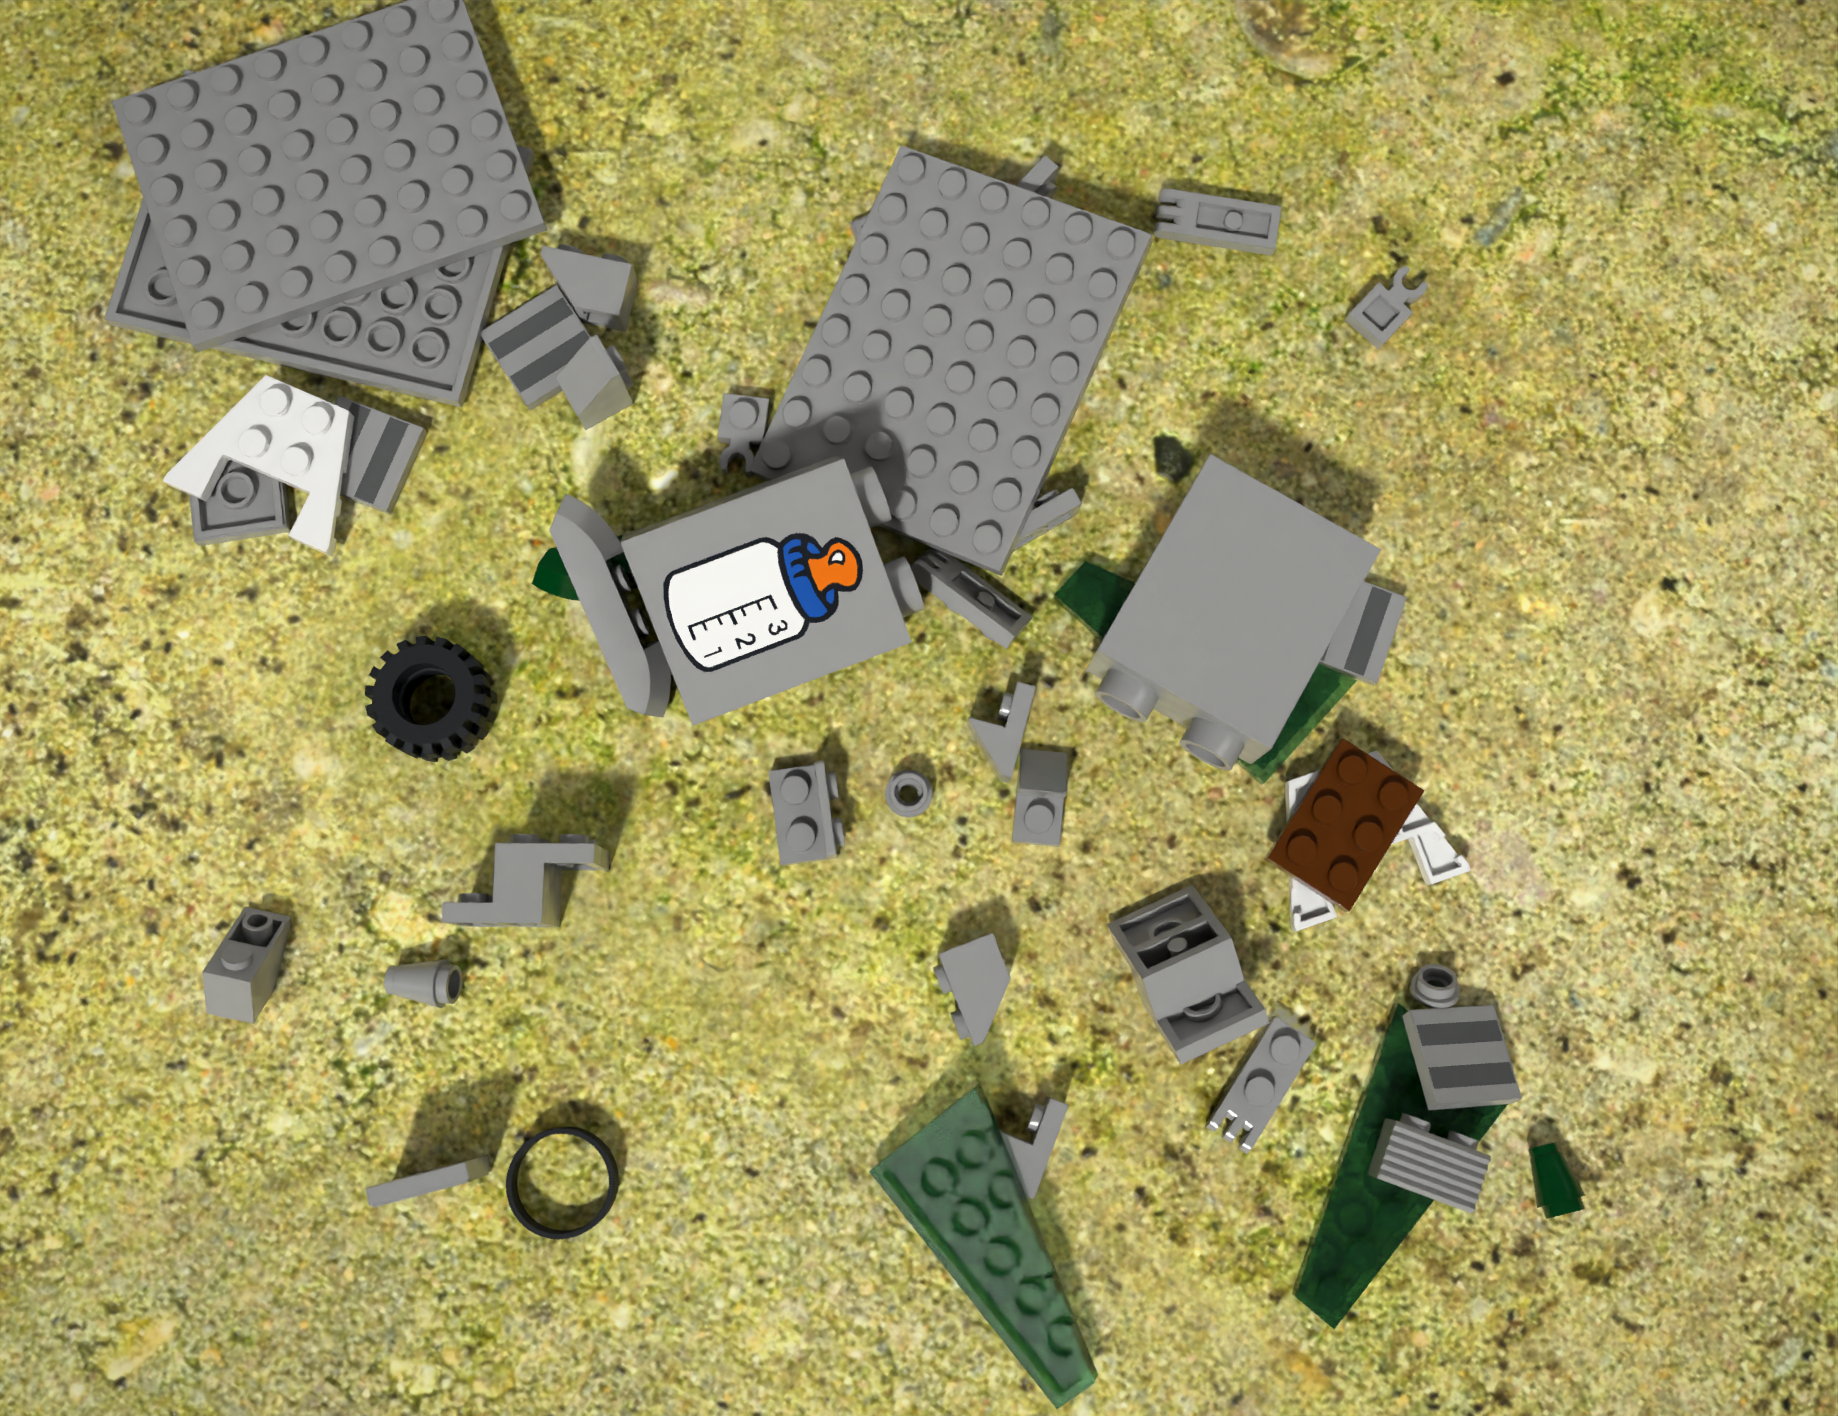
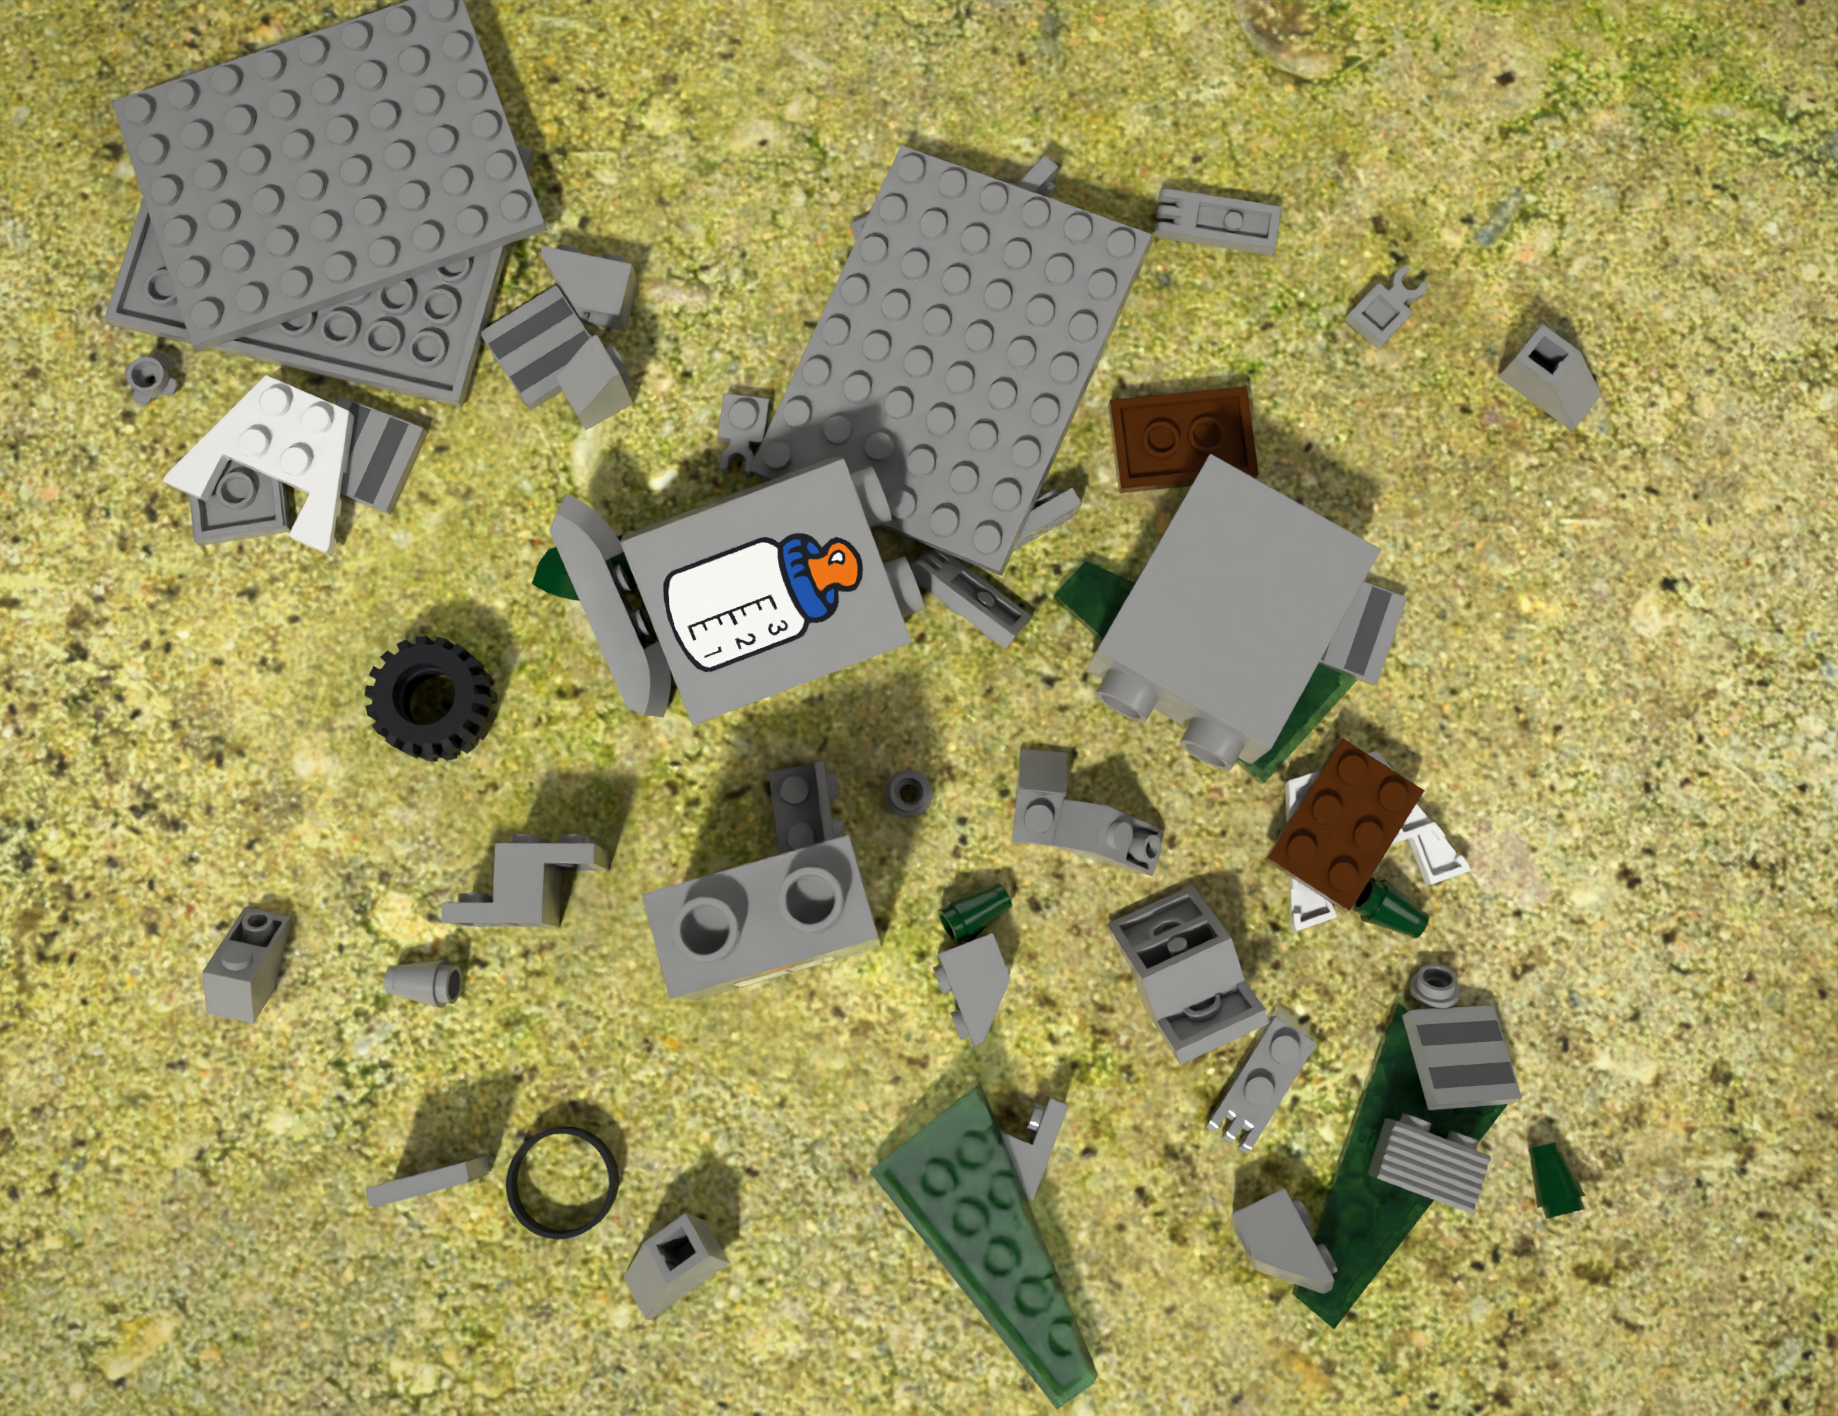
(139, 373): none -> light grey plate
(674, 1264): none -> light grey slope
(761, 920): none -> light grey brick
(973, 912): none -> dark green cone
(1003, 743): light grey slope -> none
(1108, 836): none -> light grey slope
(1170, 436): none -> reddish brown plate
(1280, 1244): none -> light grey slope
(1389, 908): none -> dark green cone
(1553, 377): none -> light grey slope

